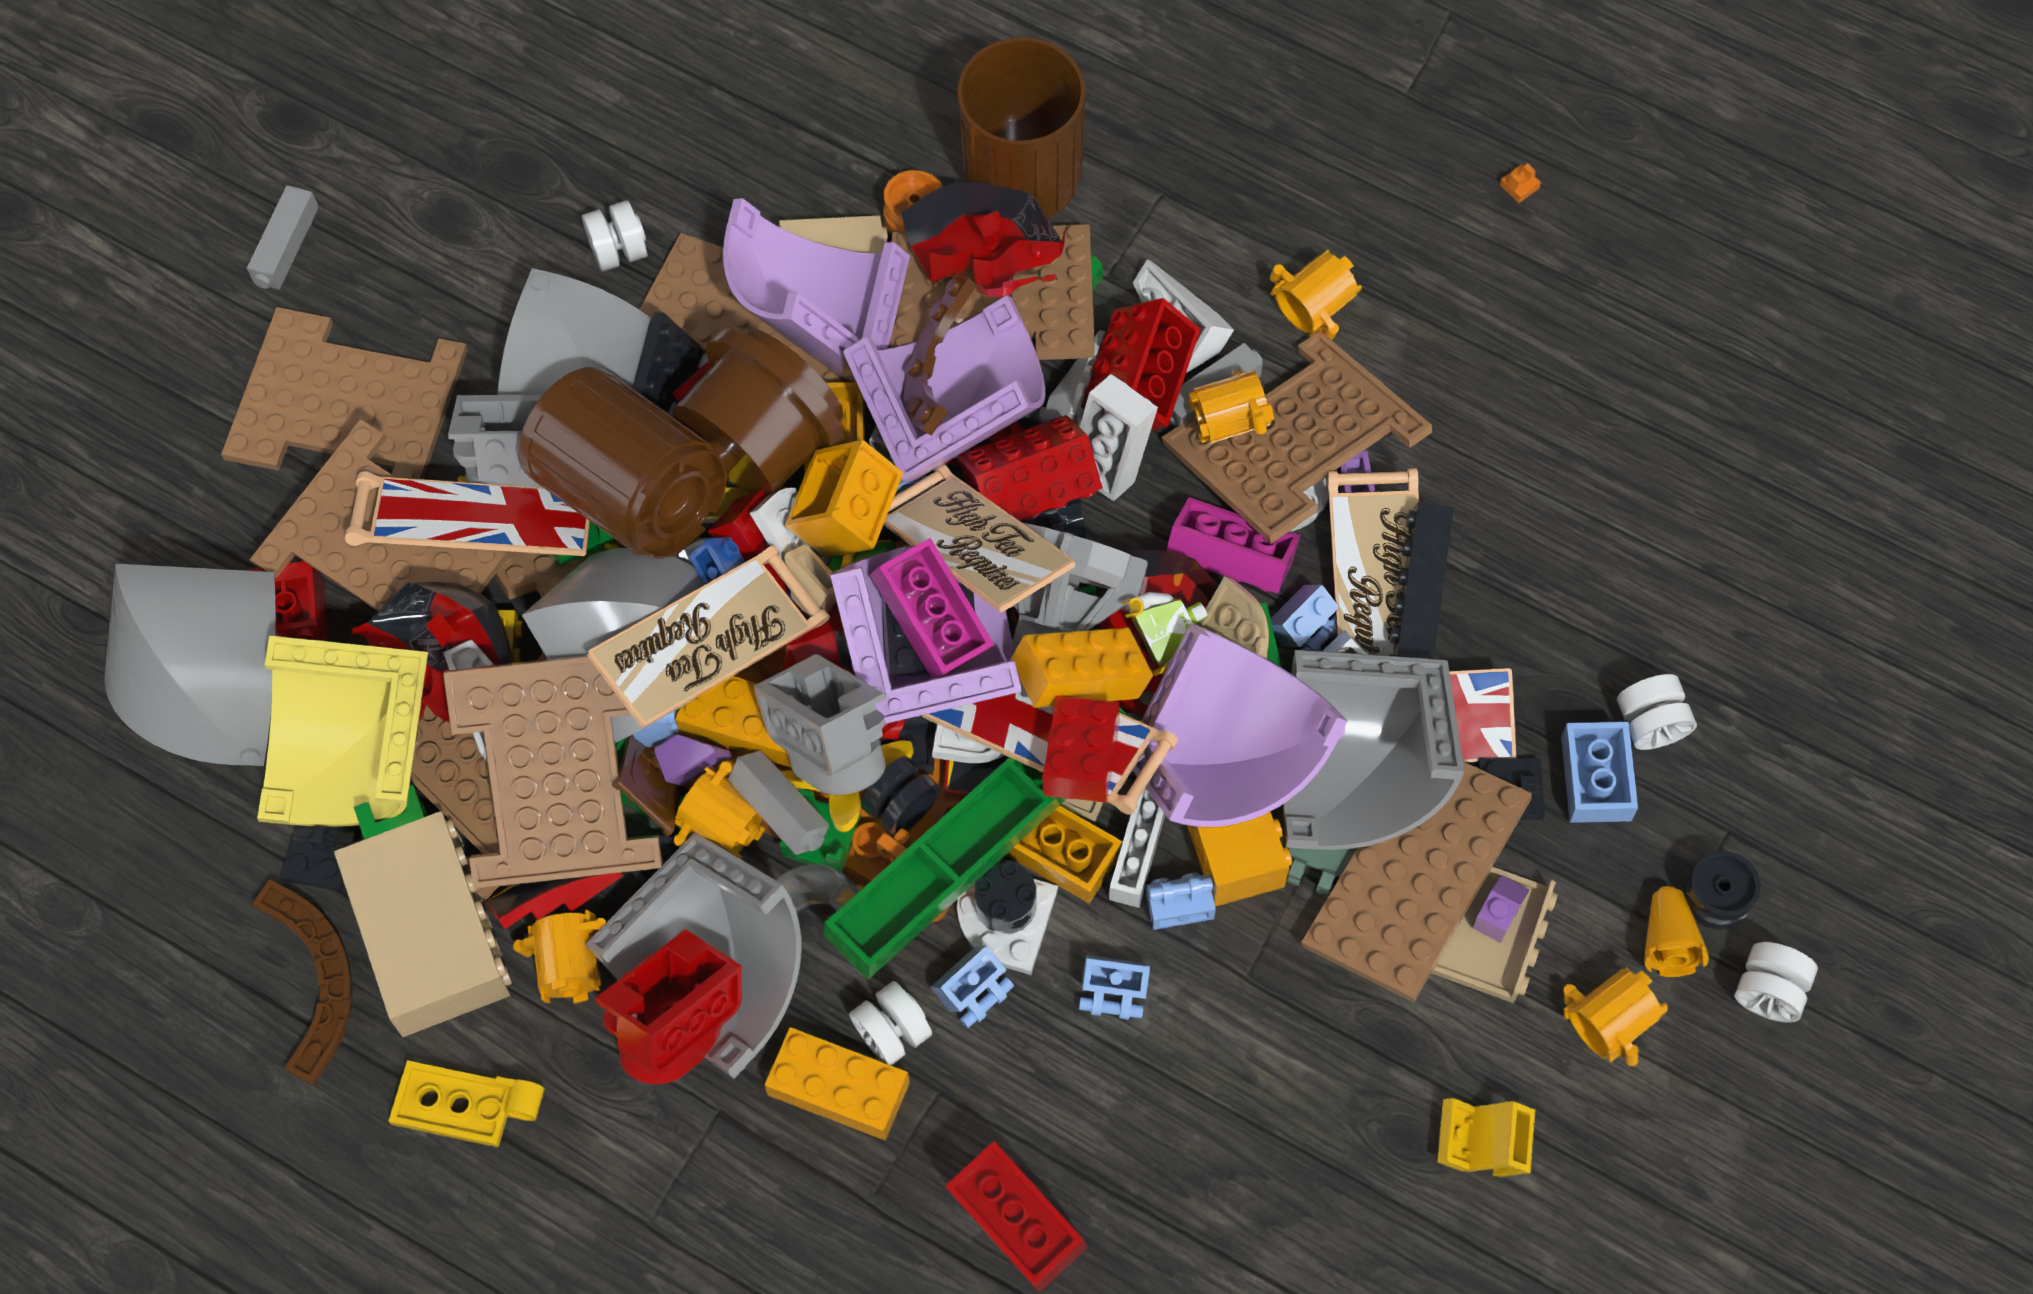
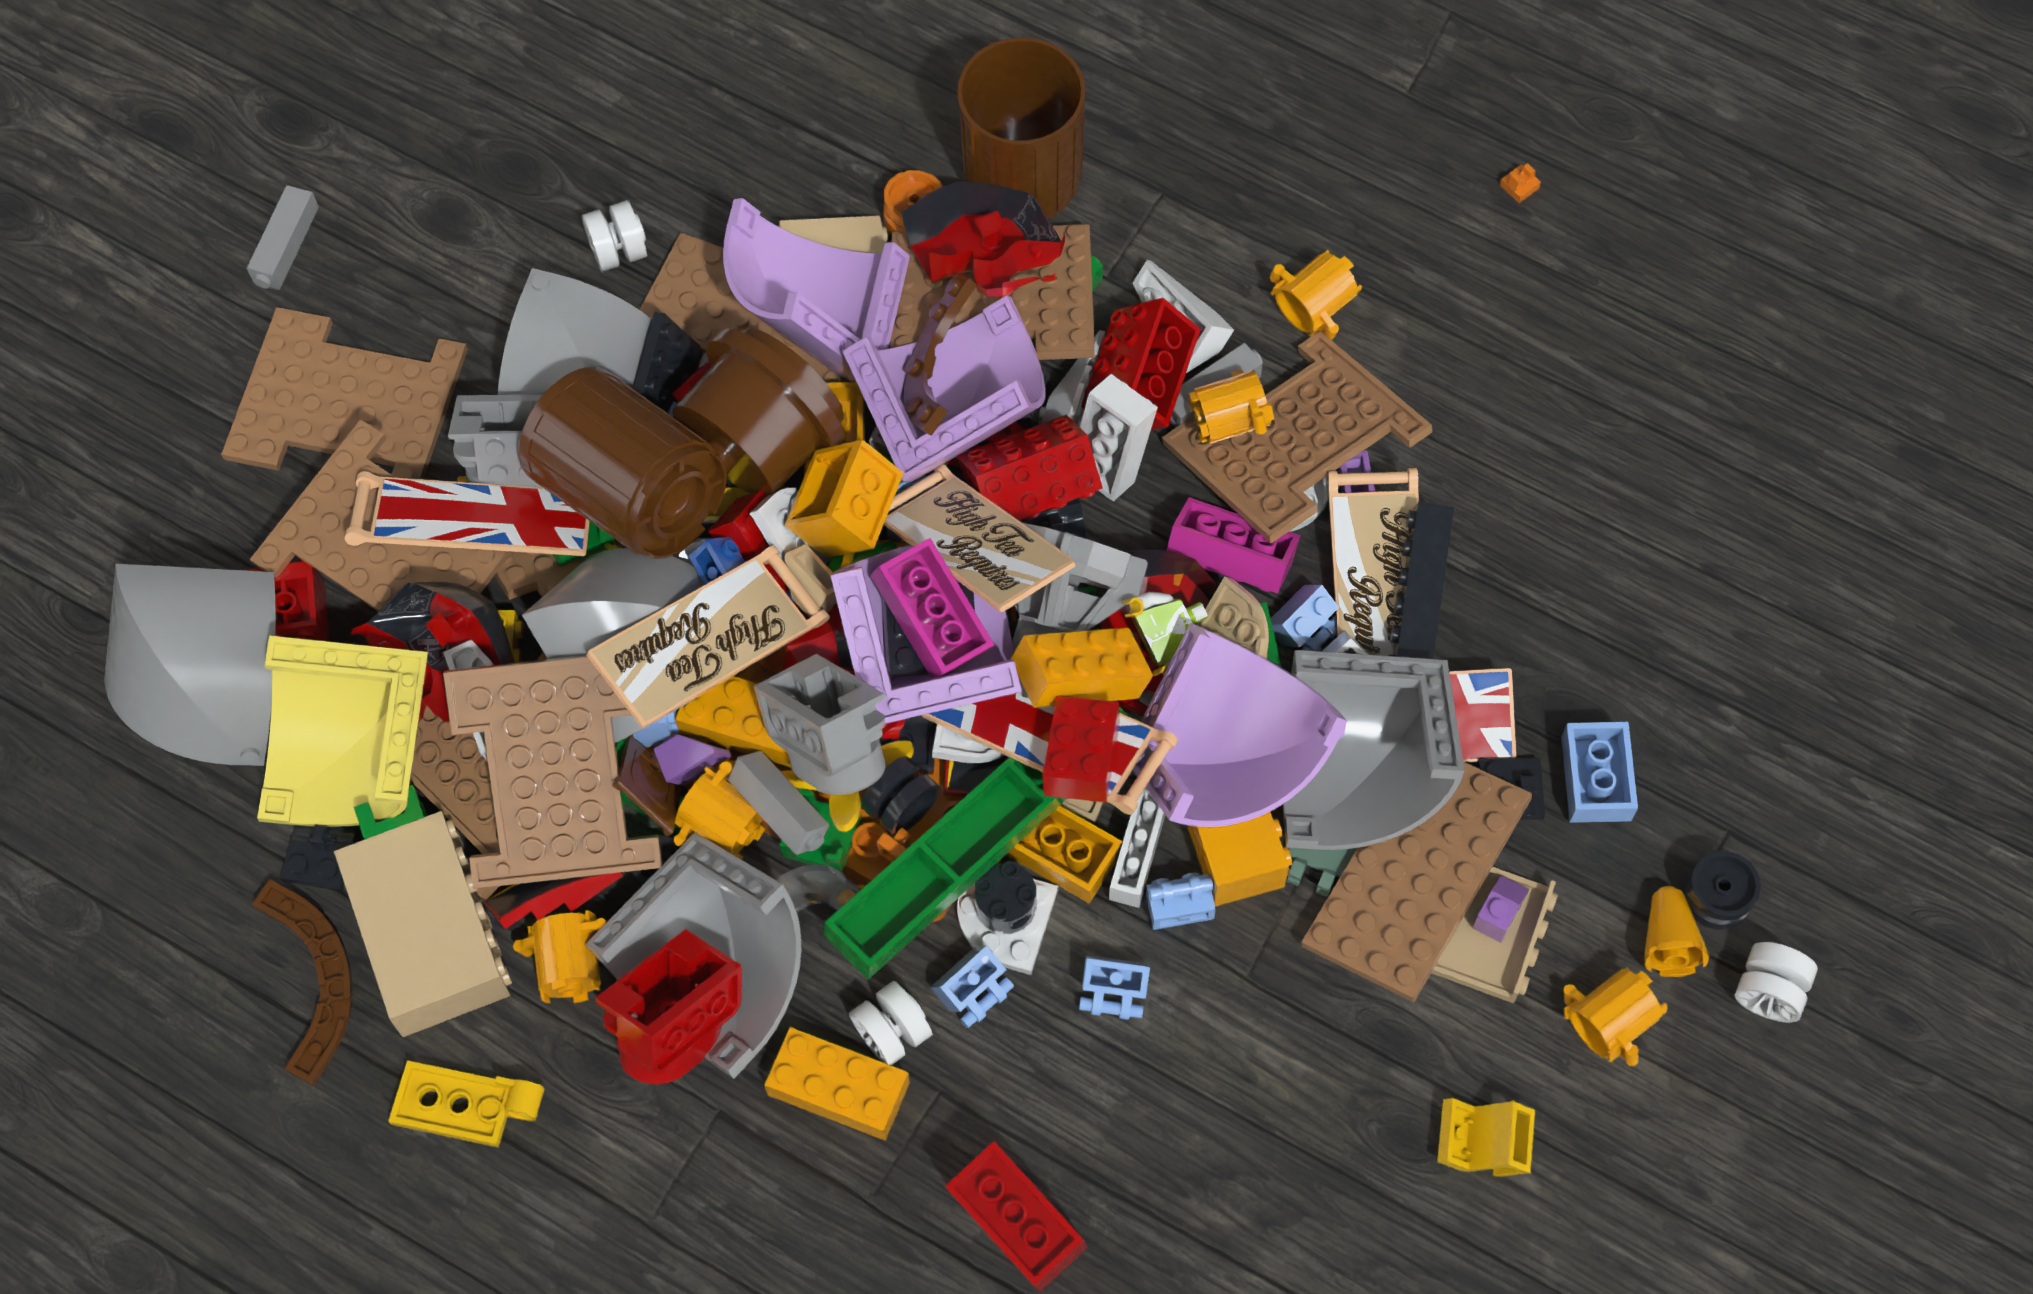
(1656, 711): white wheel -> none

